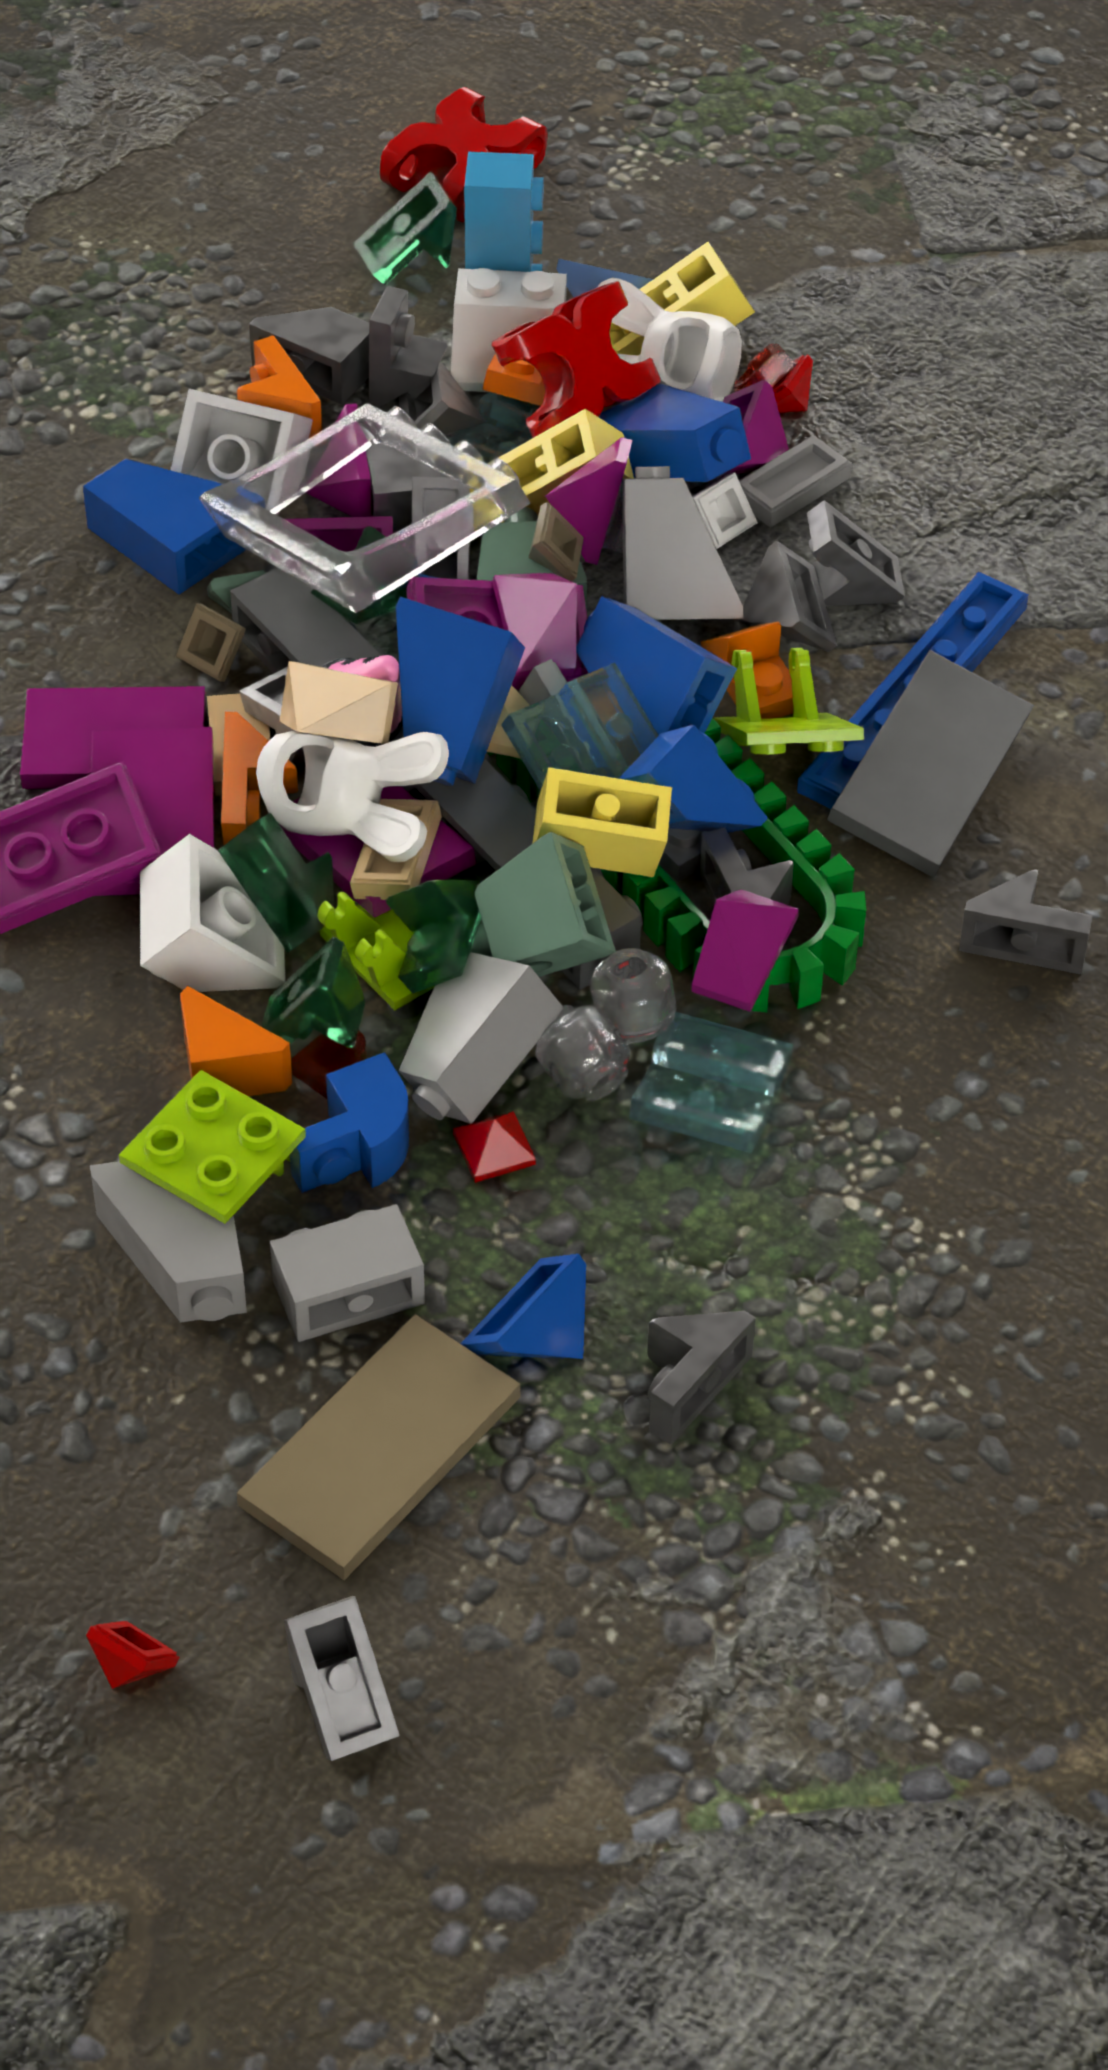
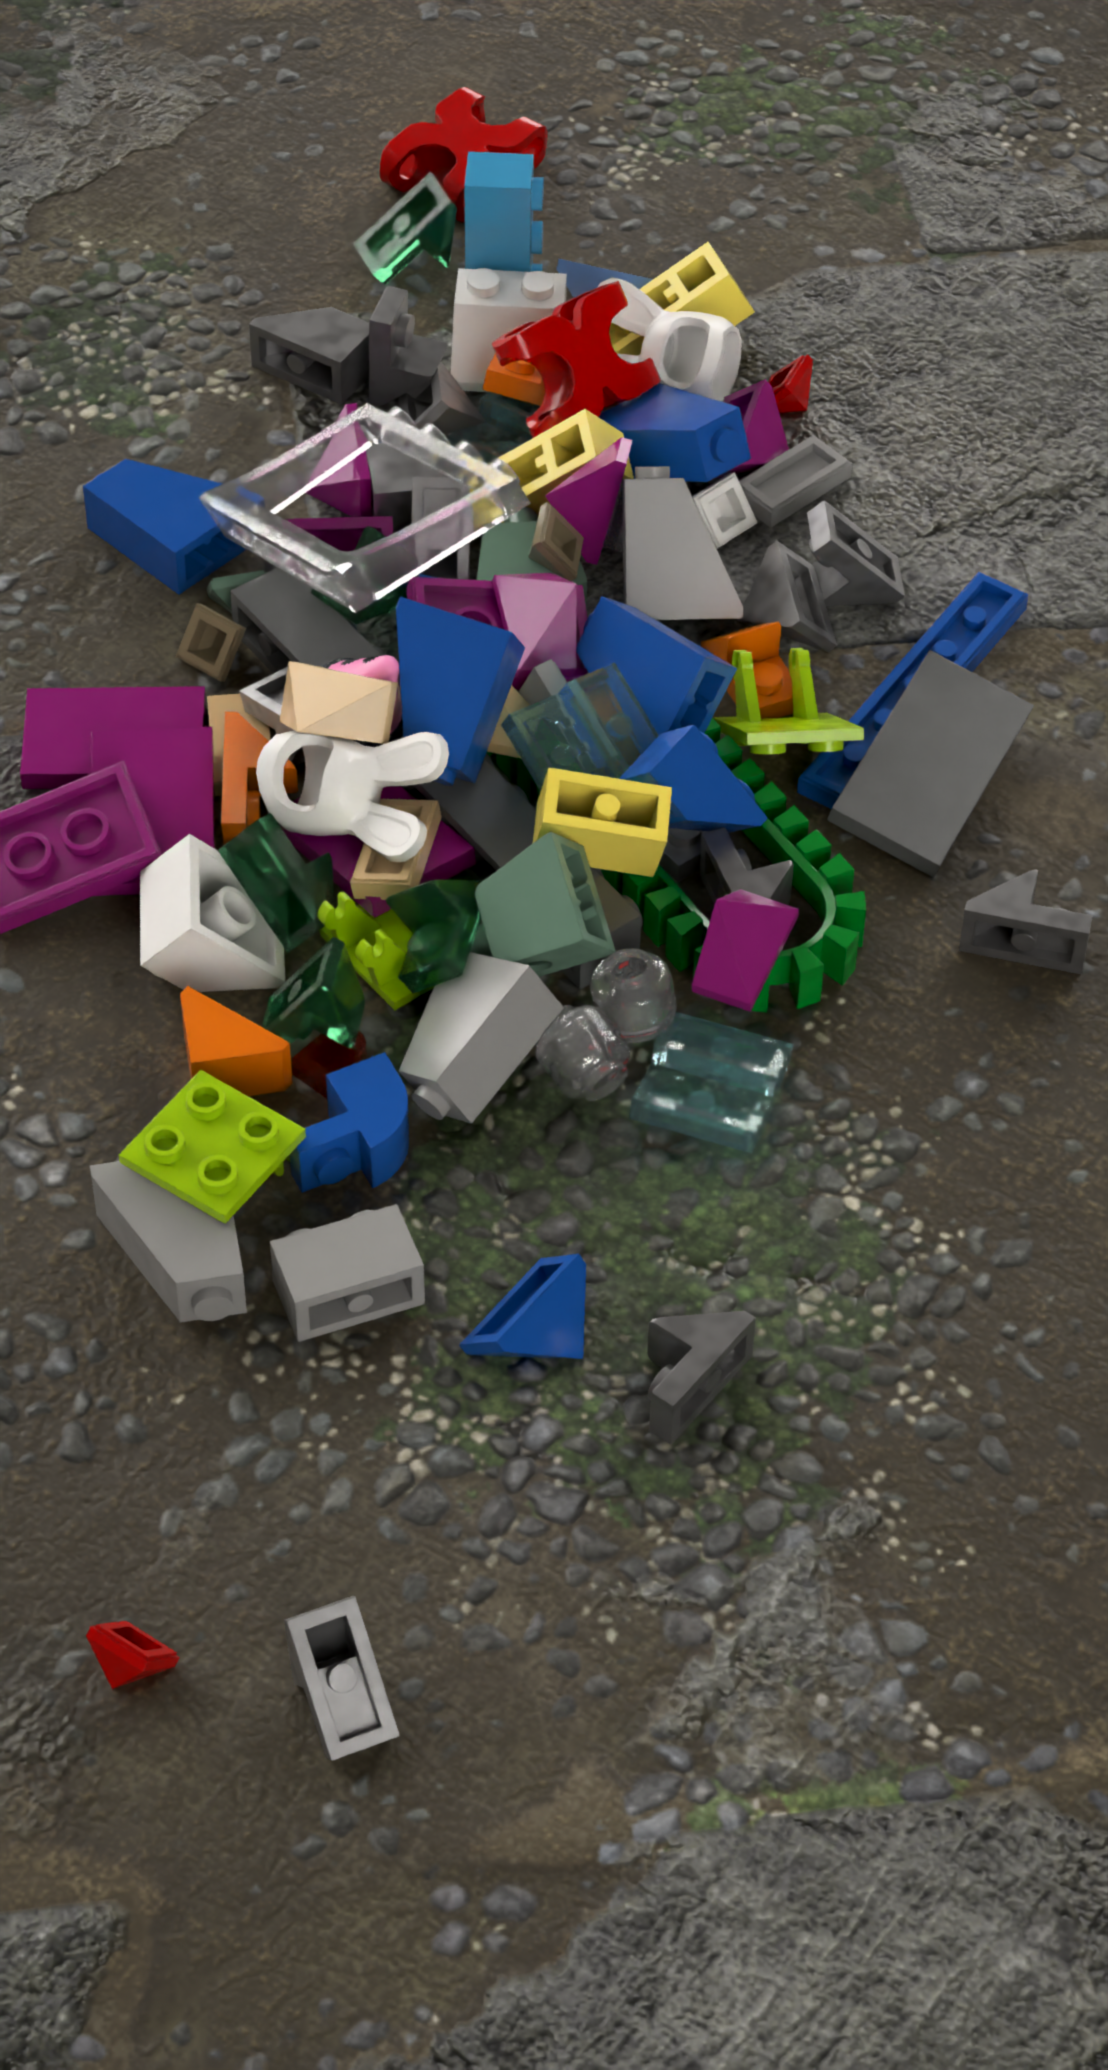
(232, 437): white slope -> none
(280, 384): orange slope -> none
(379, 1446): dark tan tile -> none
(494, 1146): red slope -> none
(769, 364): clear red tile -> none

